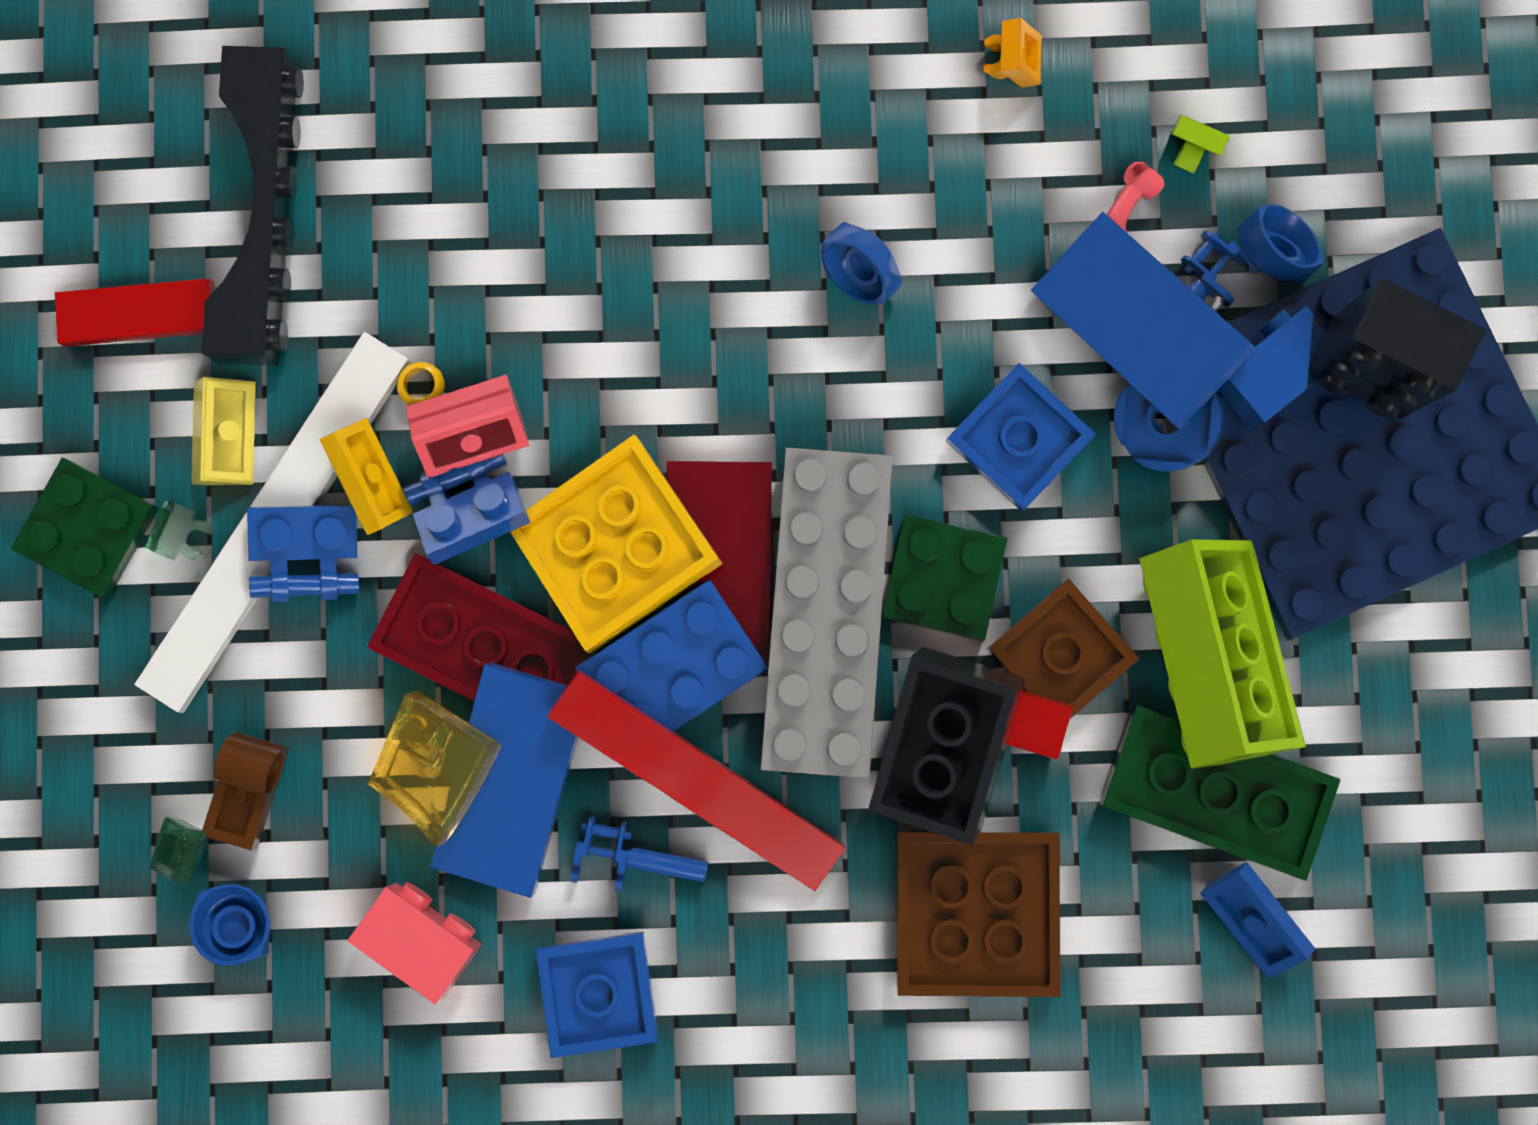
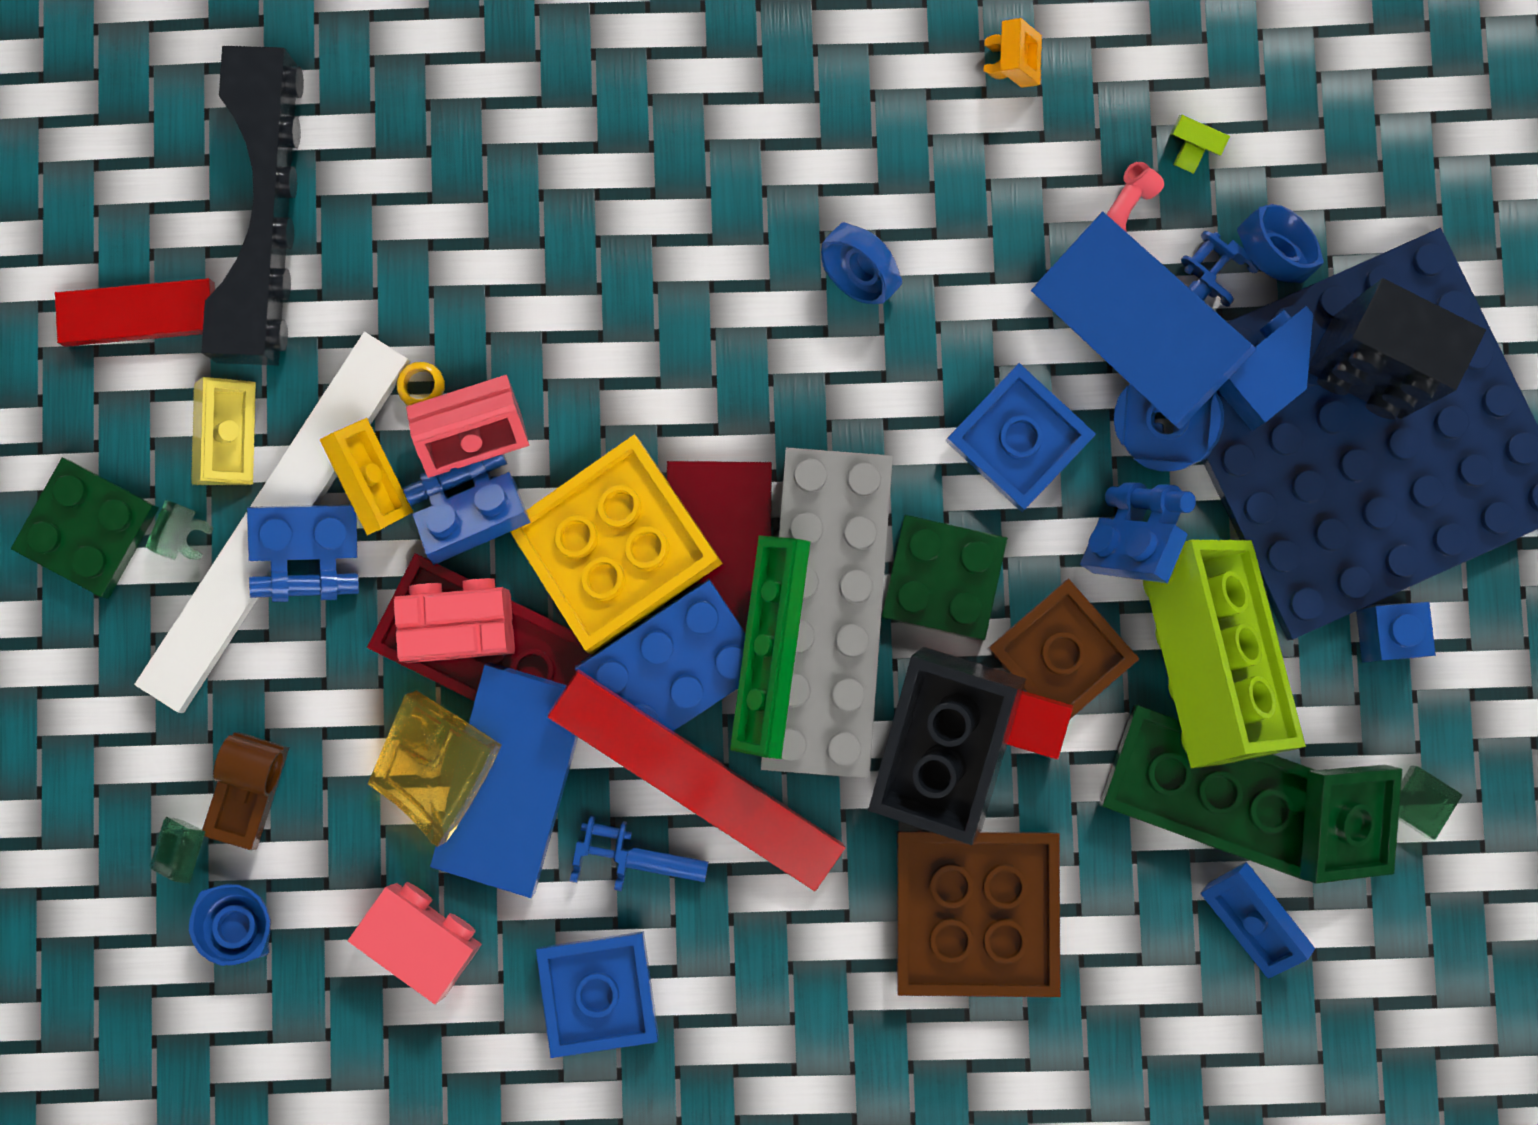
(454, 623): none -> coral brick
(770, 646): none -> green tile
(1134, 547): none -> blue plate
(1351, 823): none -> dark green plate
(1395, 632): none -> blue brick
(1426, 802): none -> clear green tile

